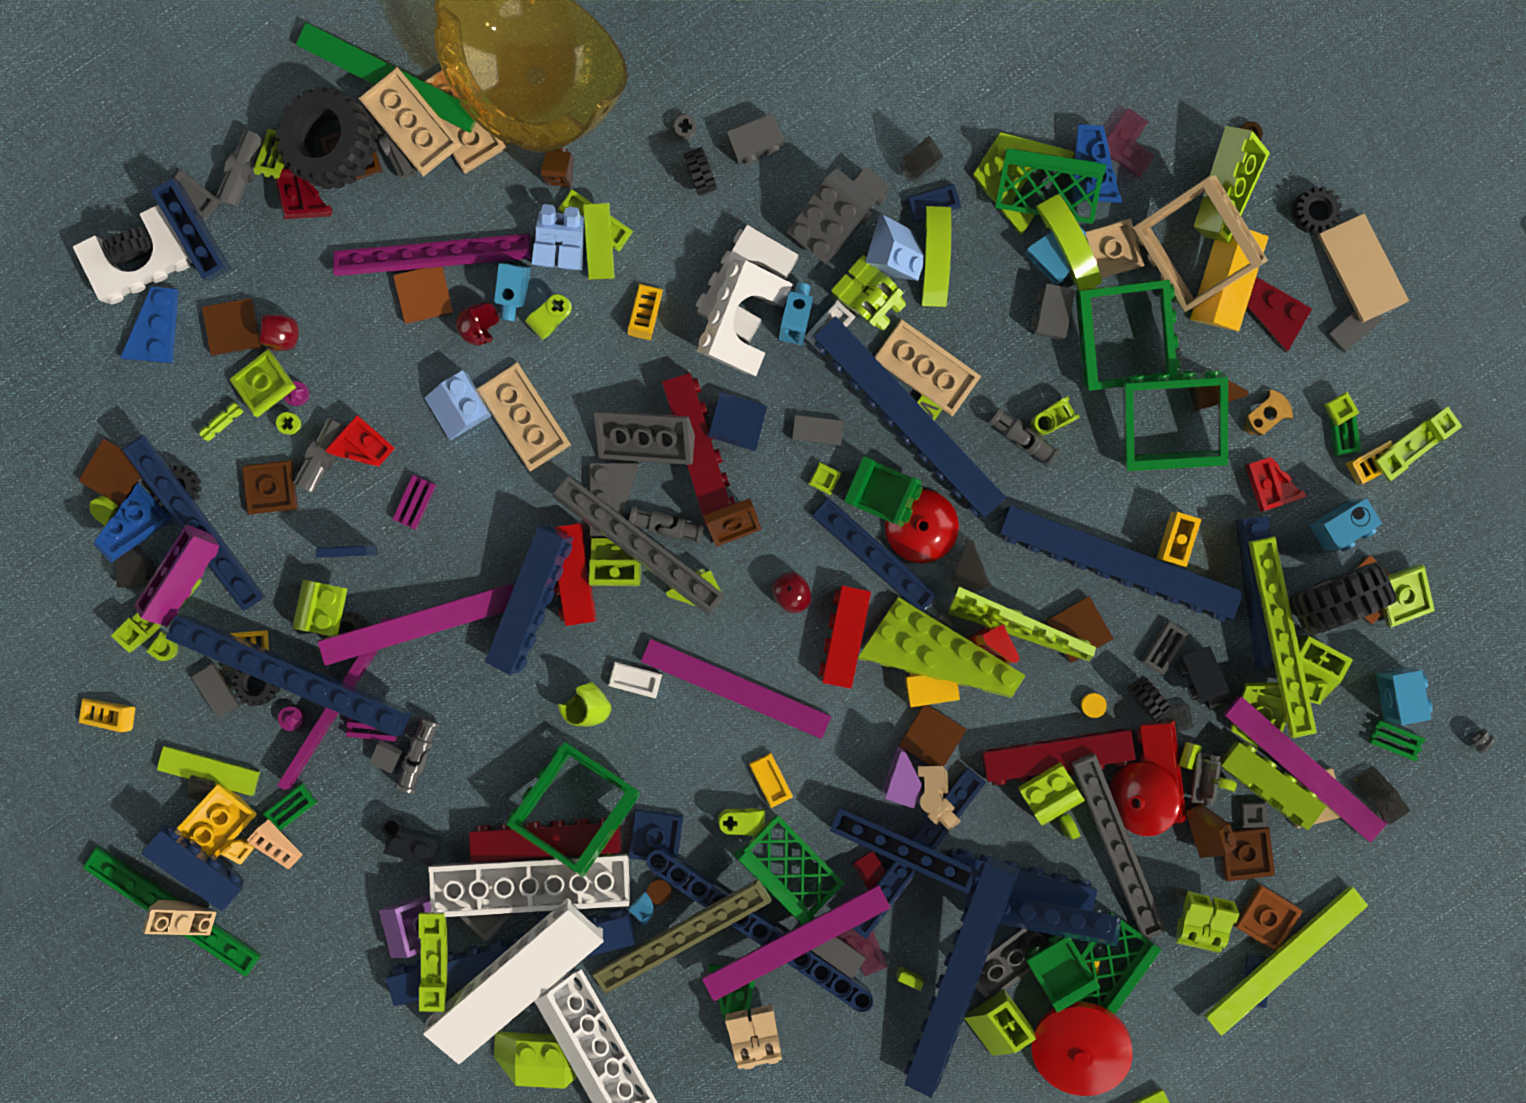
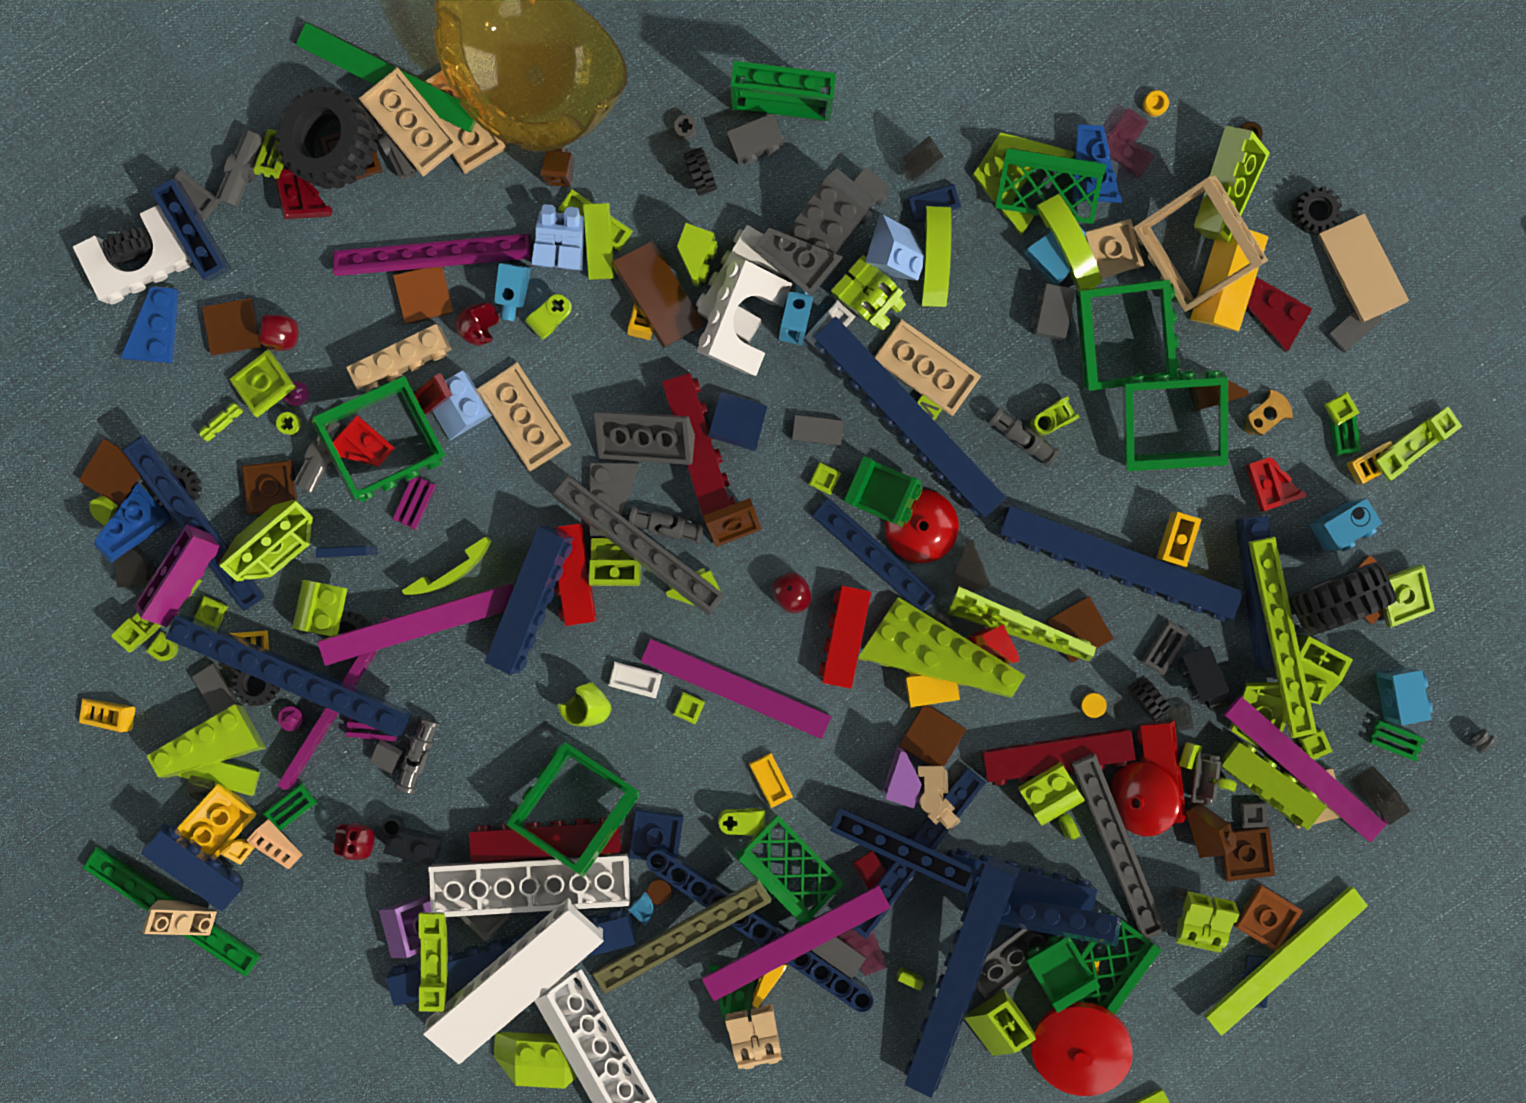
(211, 611): none -> lime tile
(213, 741): none -> lime wedge
(269, 542): none -> lime wedge
(354, 841): none -> dark red helmet
(368, 399): none -> green window
(399, 358): none -> tan brick
(432, 393): none -> dark red tile
(475, 554): none -> lime slope
(657, 294): none -> reddish brown tile
(689, 708): none -> lime tile
(696, 249): none -> lime slope
(765, 984): none -> yellow slope
(782, 90): none -> green window
(797, 259): none -> dark grey wing
(1155, 103): none -> yellow tile
(1315, 745): none -> lime tile

